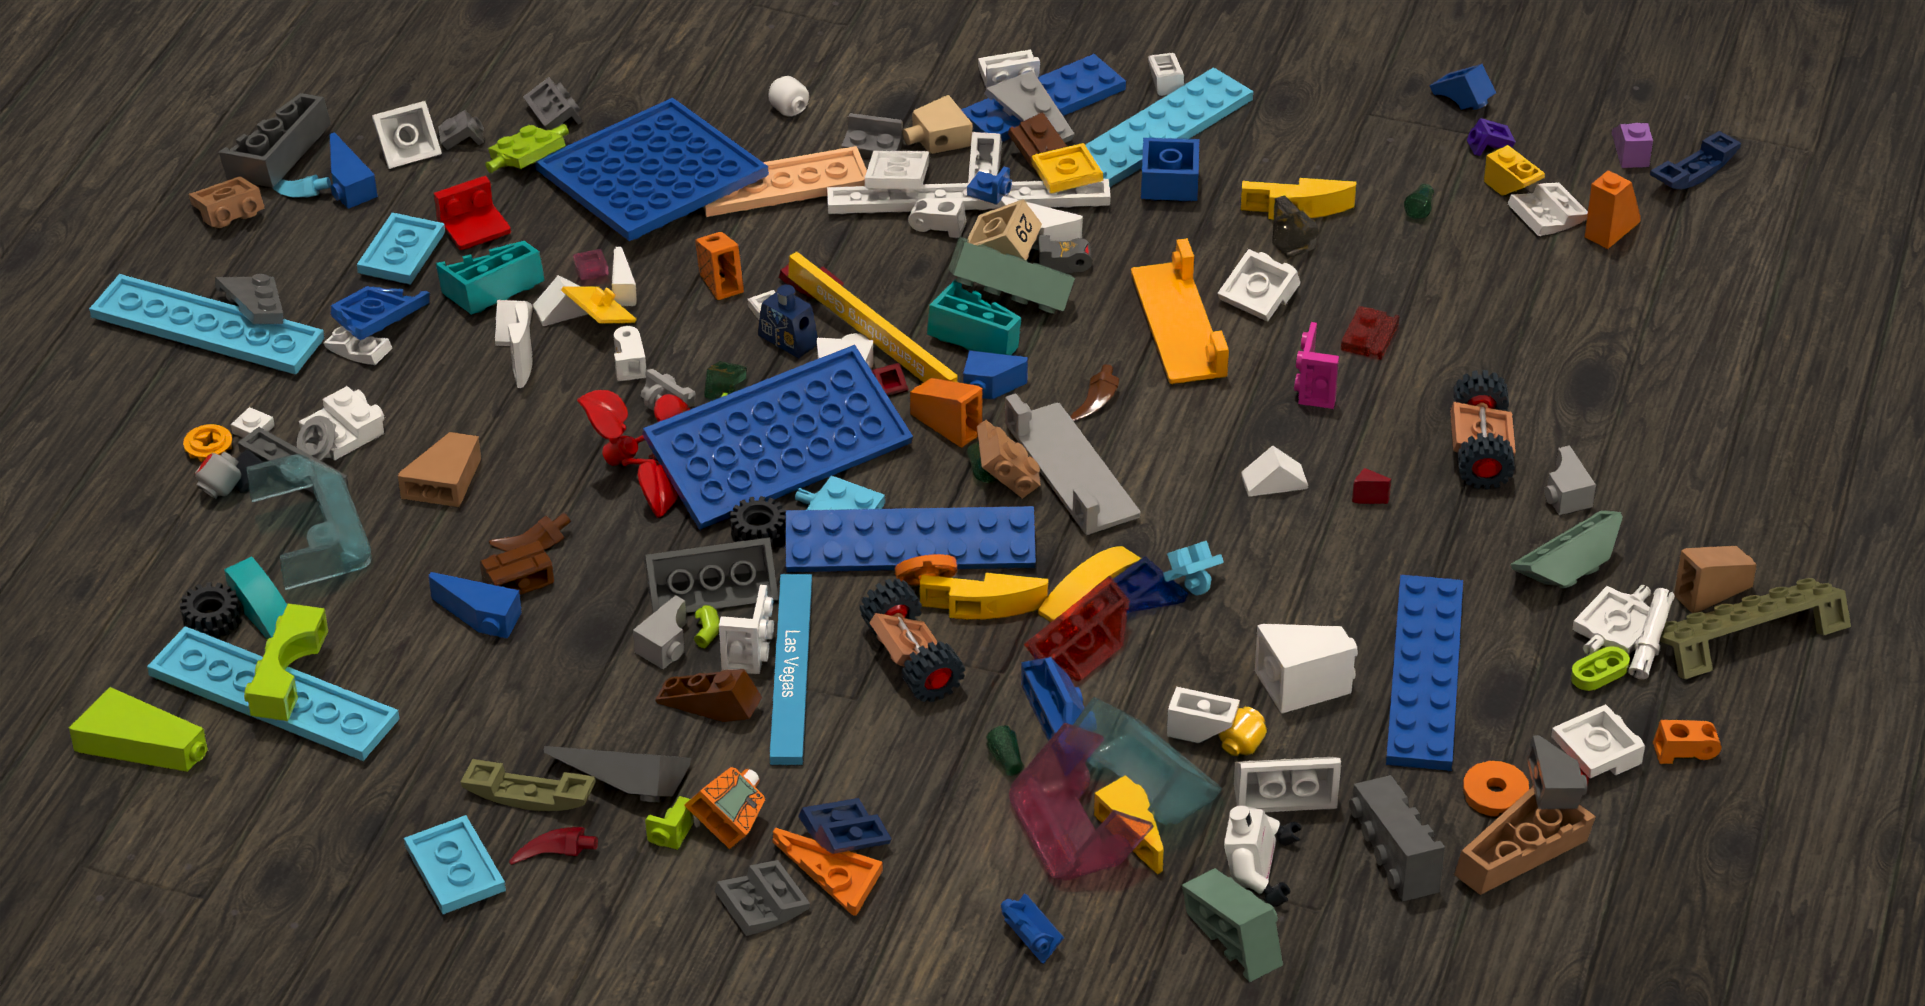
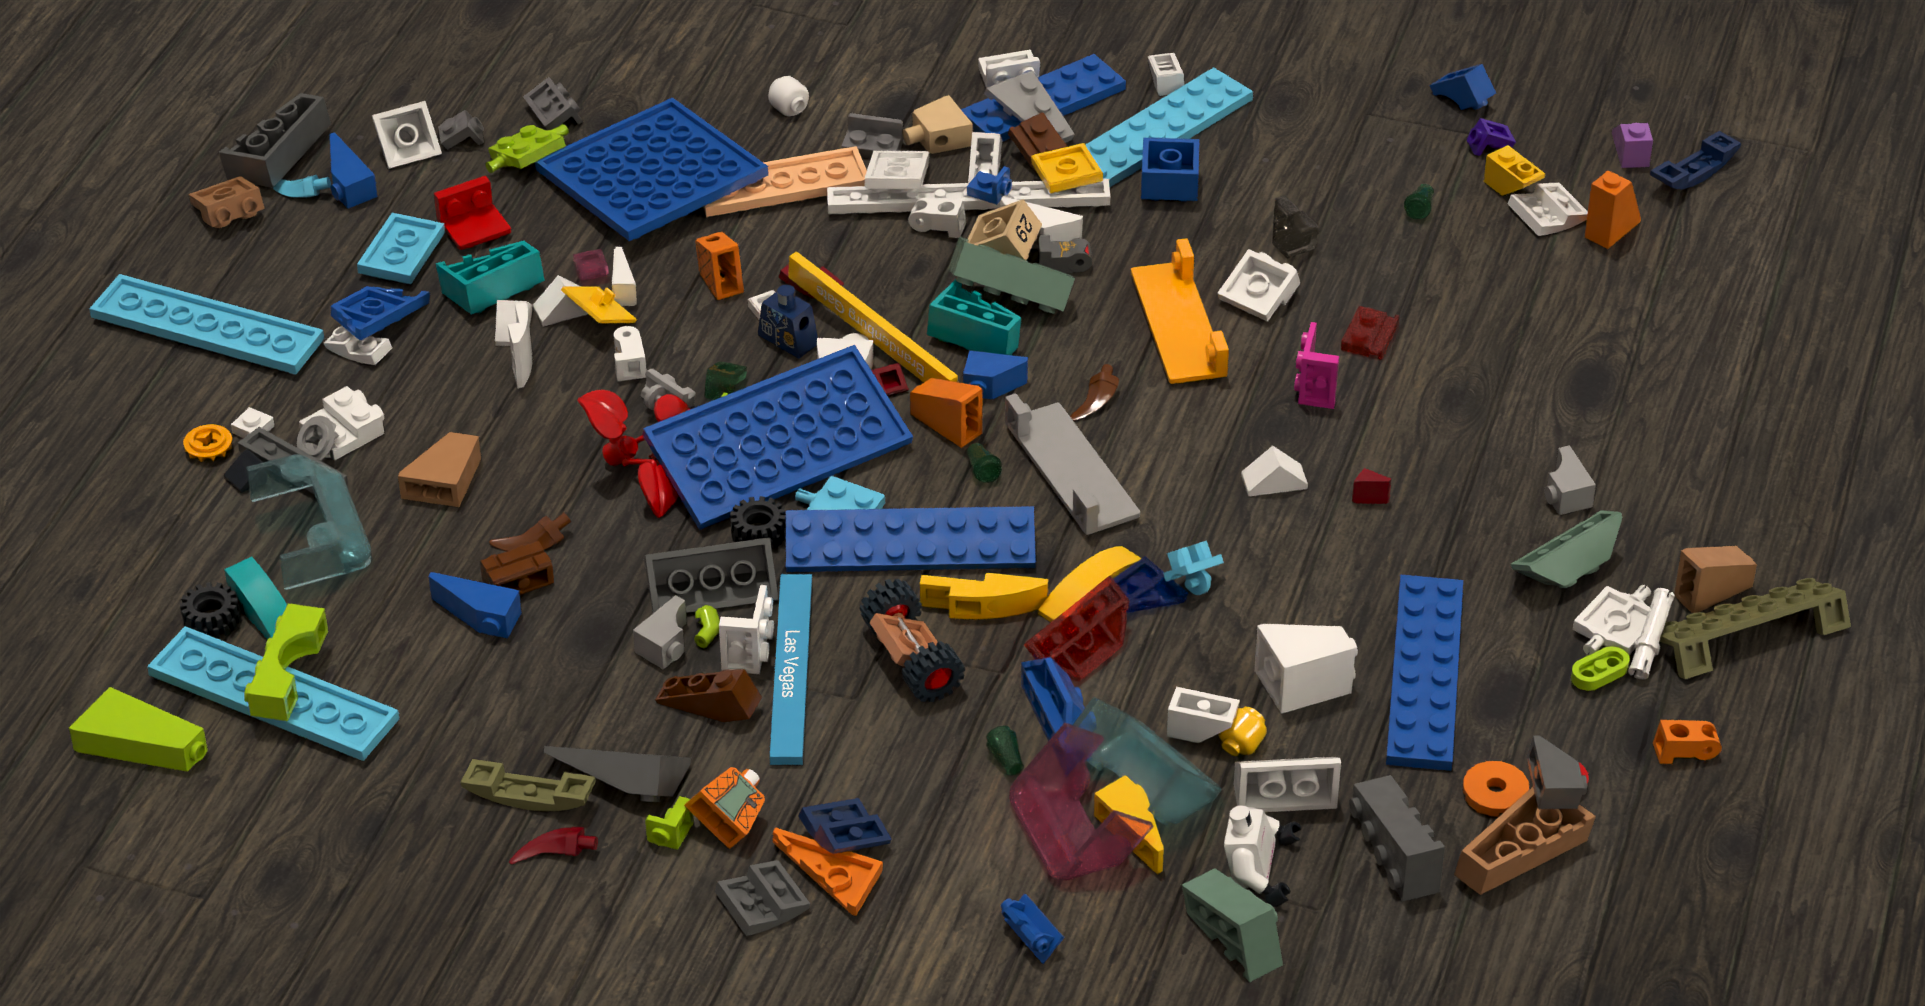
(218, 474): light grey head -> none
(255, 296): dark grey wing -> none
(454, 864): medium azure plate -> none
(931, 565): orange tile -> none
(1007, 460): medium nougat plate -> none
(1312, 196): yellow slope -> none
(1483, 430): plate -> none
(1600, 742): white plate -> none

